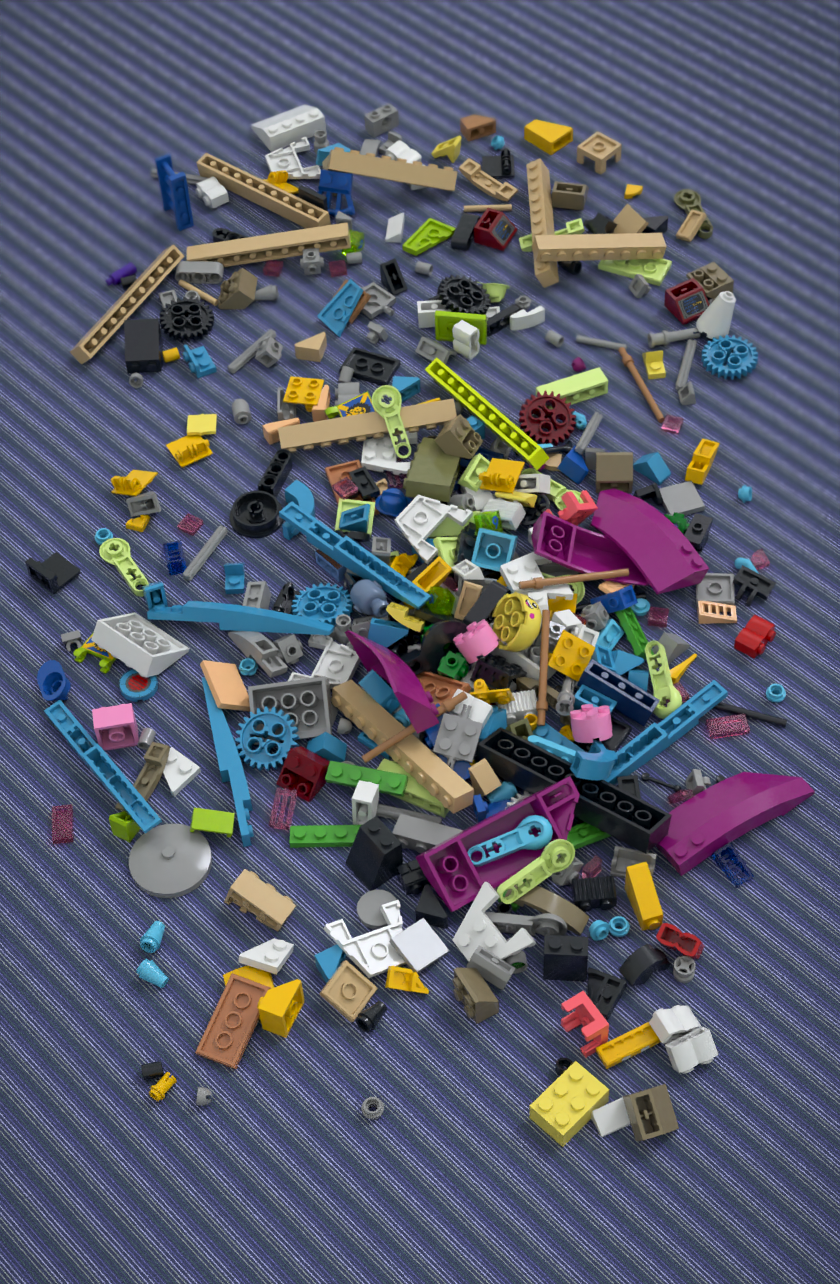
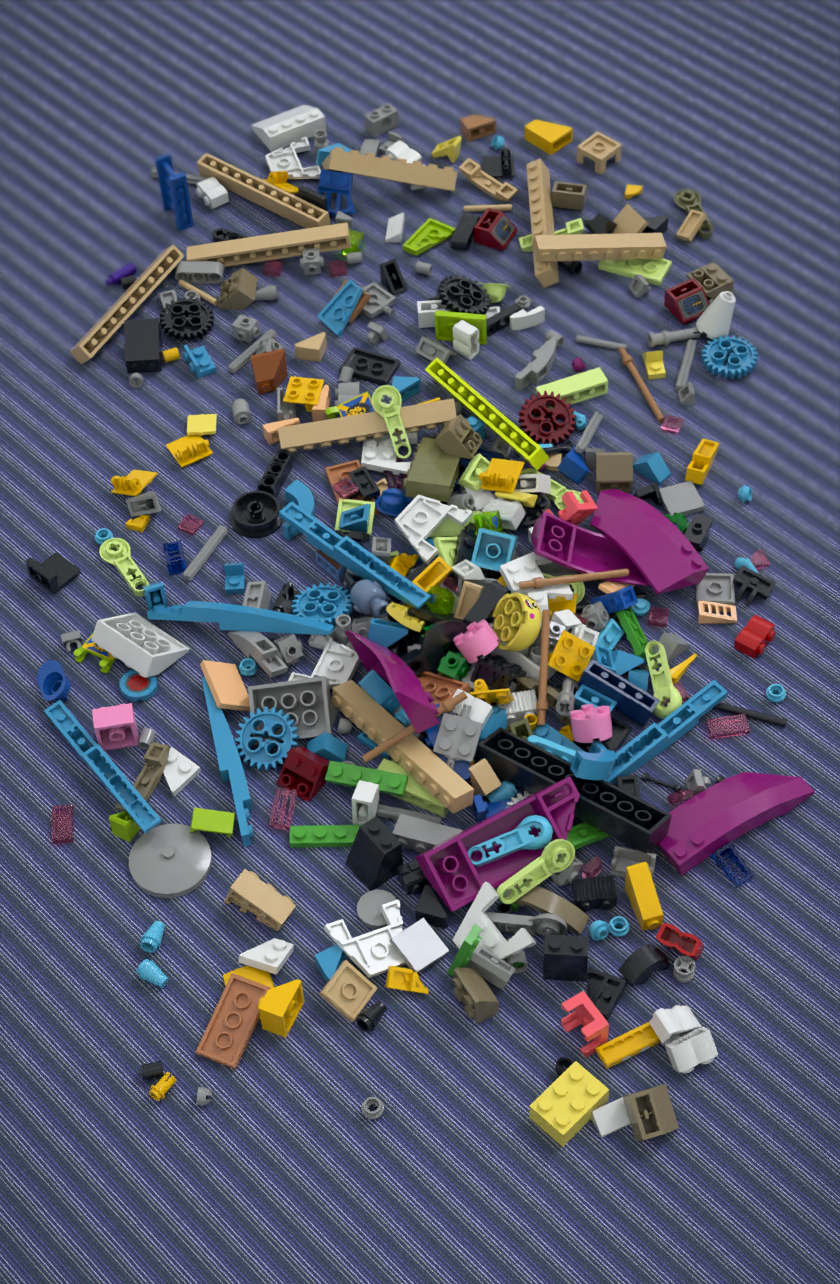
(245, 328): none -> light grey brick
(269, 370): none -> dark orange slope
(466, 949): none -> bright green plate
(539, 367): none -> light grey slope

